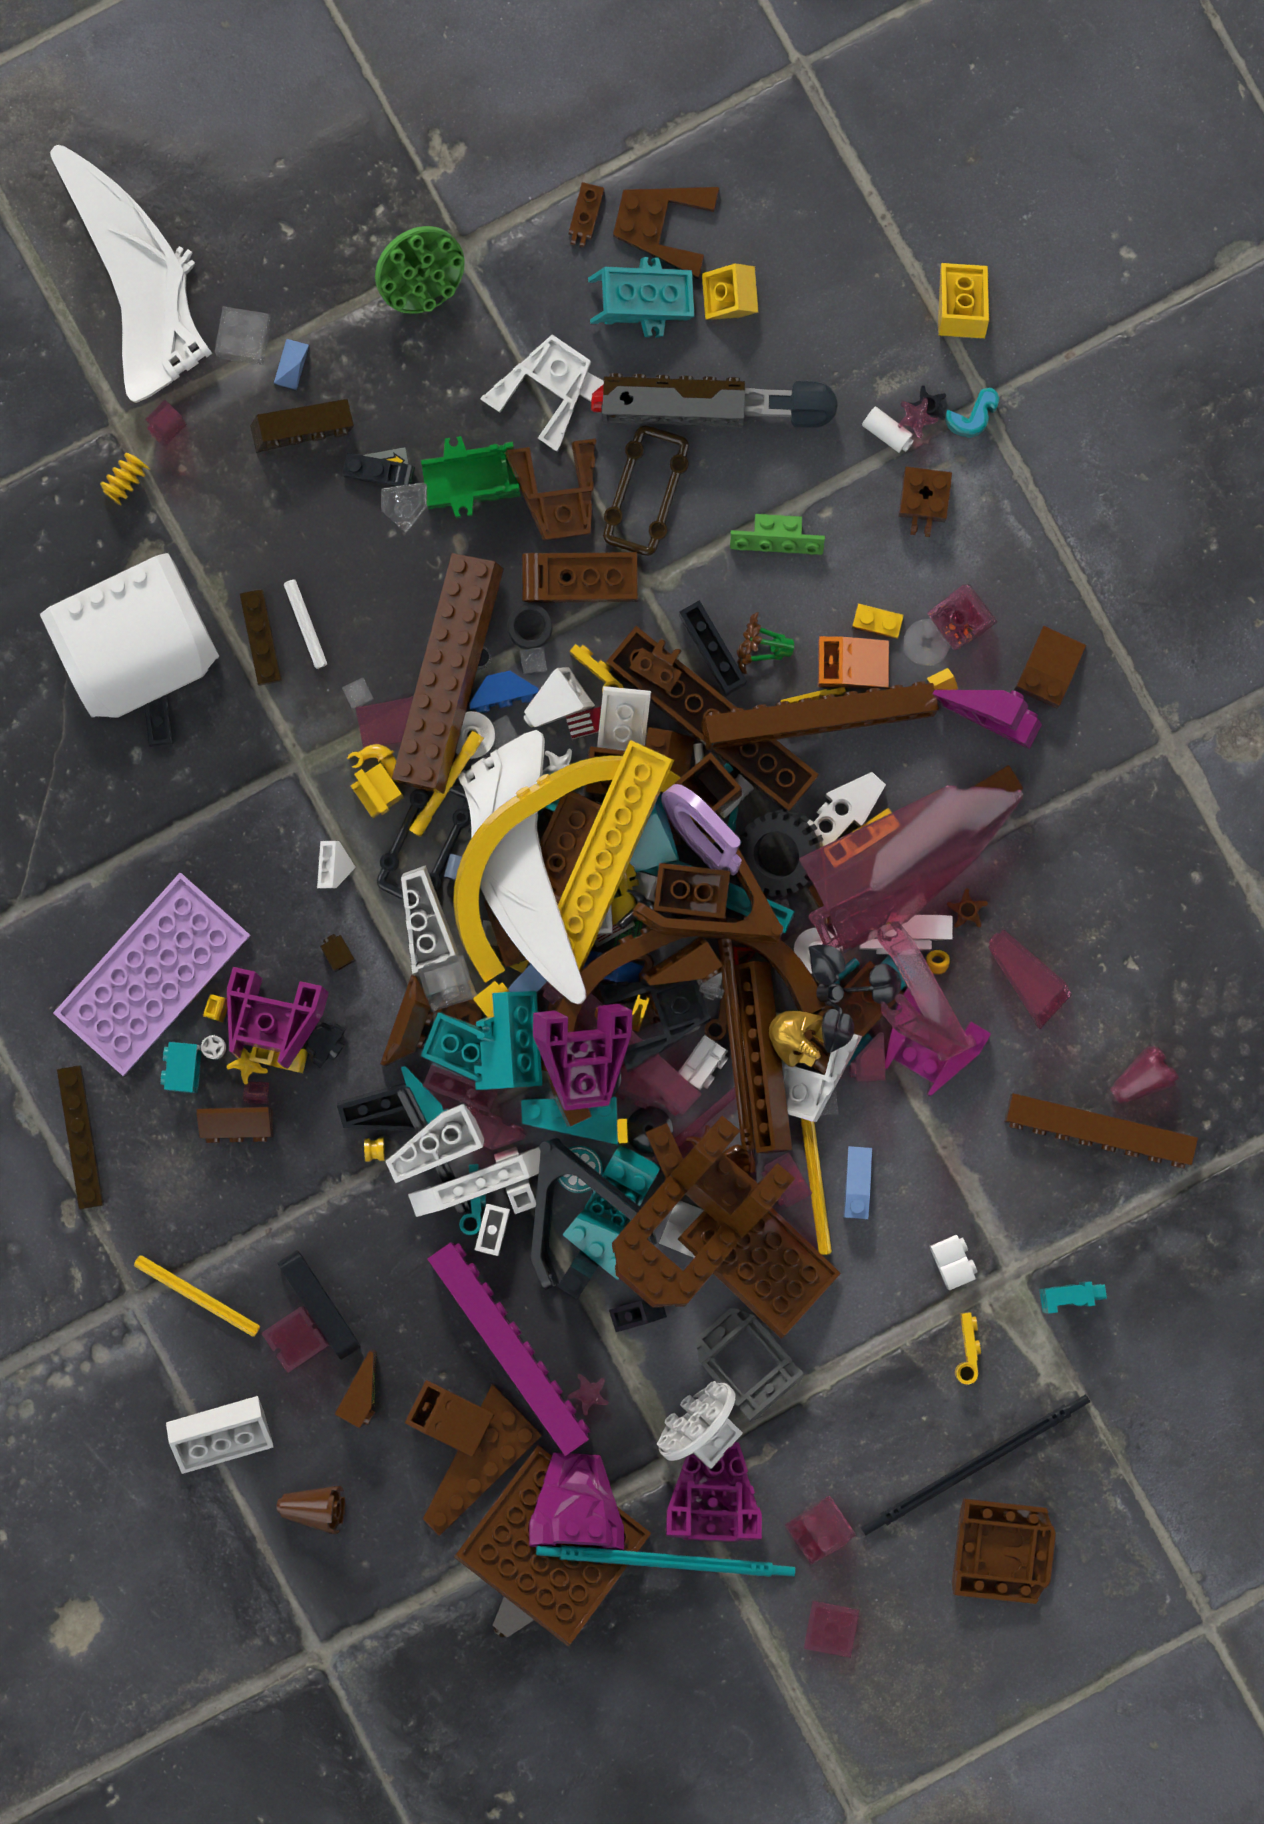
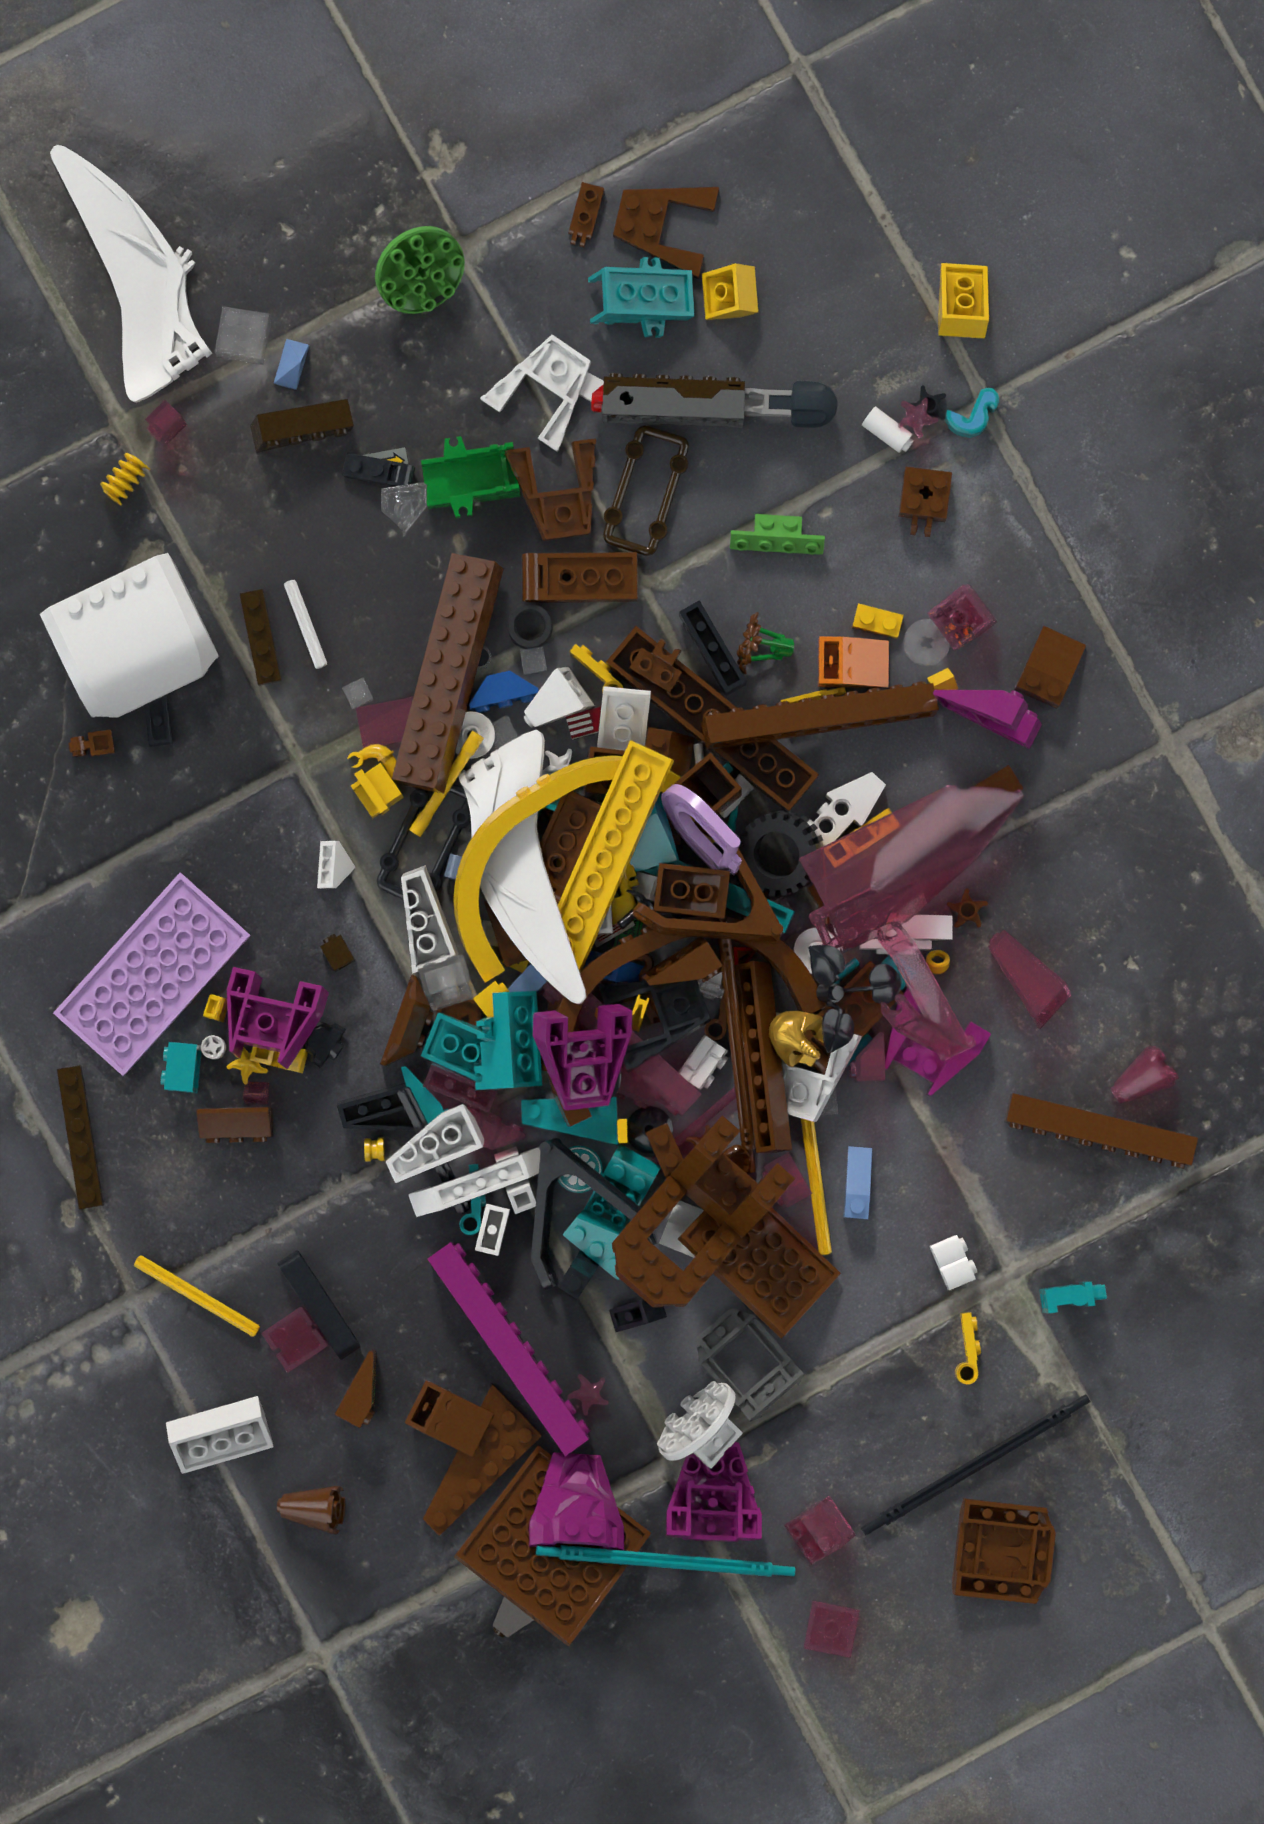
(99, 744): none -> reddish brown plate

